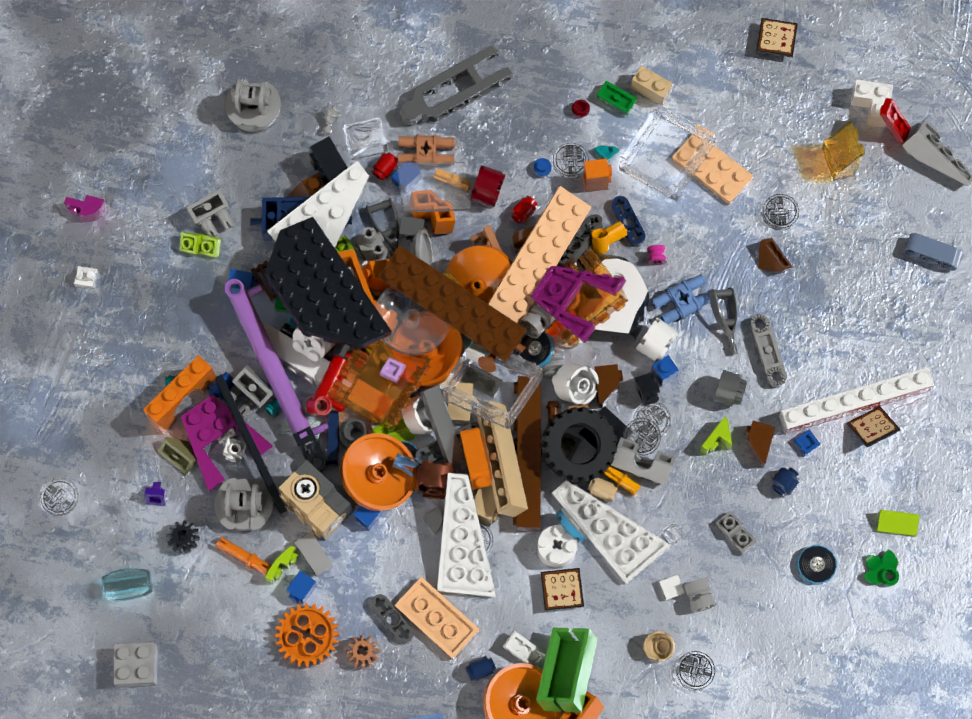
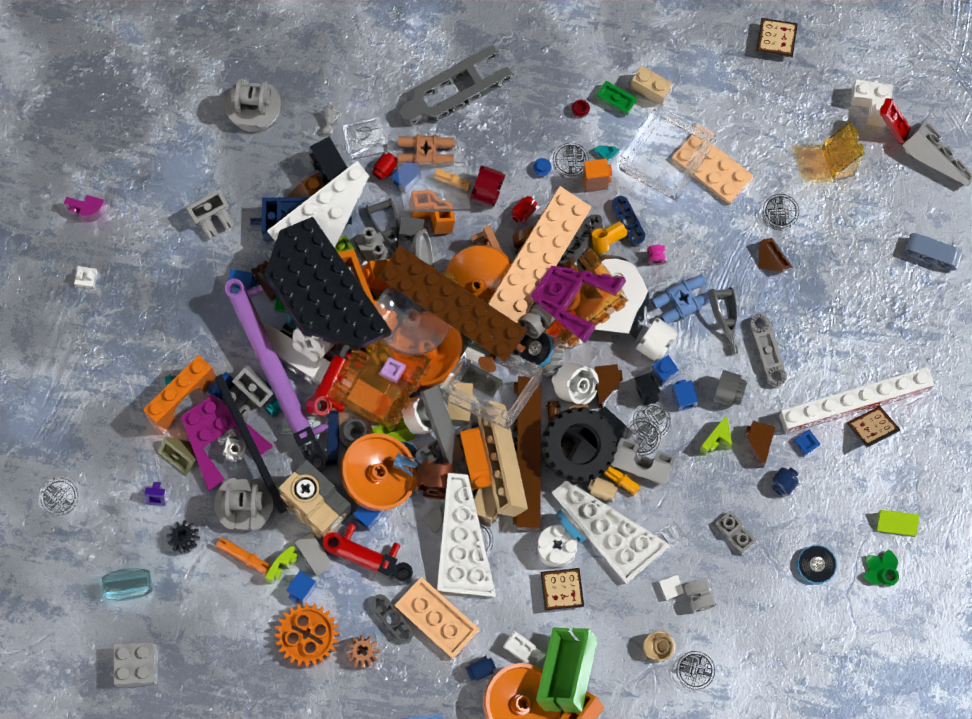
(200, 243): lime slope -> none
(384, 565): none -> red piece
(684, 395): none -> blue brick

